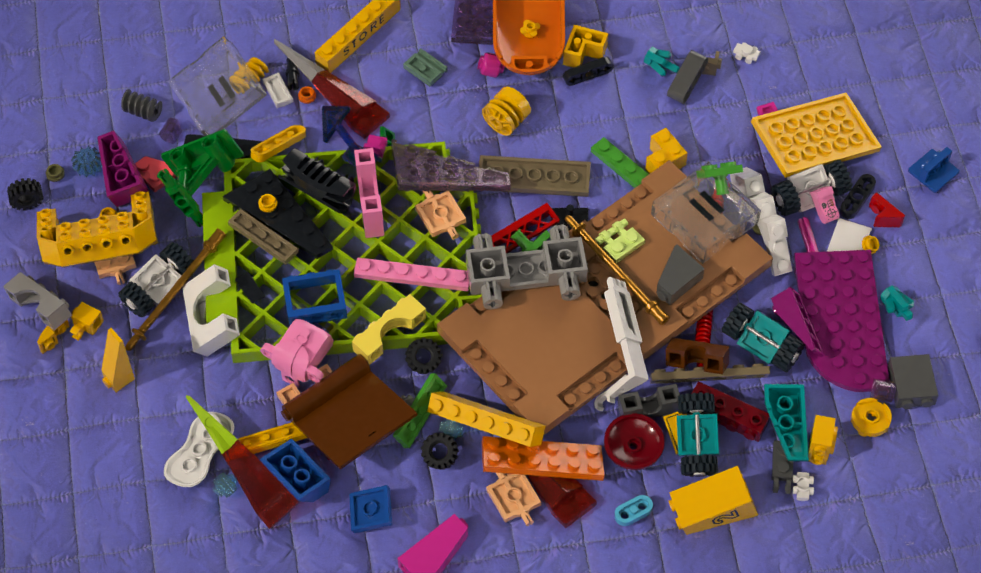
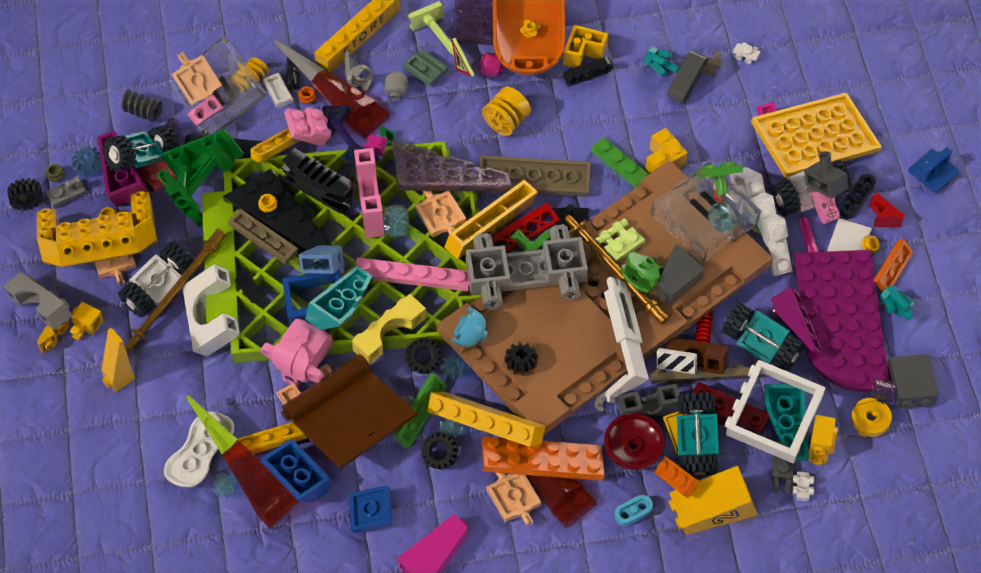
(66, 192): none -> light grey plate
(139, 148): none -> plate
(196, 79): none -> light nougat plate
(204, 111): none -> bright pink leg
(308, 126): none -> bright pink plate
(327, 258): none -> medium blue torso
(339, 300): none -> teal wedge
(353, 72): none -> light grey hair
(395, 221): none -> clear light blue gear
(396, 85): none -> light grey head
(427, 17): none -> yellowish green piece
(452, 367): none -> clear light blue gear
(470, 329): none -> medium azure cylinder
(491, 218): none -> yellow brick
(528, 360): none -> black gear
(643, 271): none -> bright green hinge
(676, 361): none -> white tile
(676, 477): none -> orange plate
(721, 217): none -> clear light blue head
(760, 442): none -> white window
(825, 177): none -> dark grey brick
(893, 265): none -> orange plate

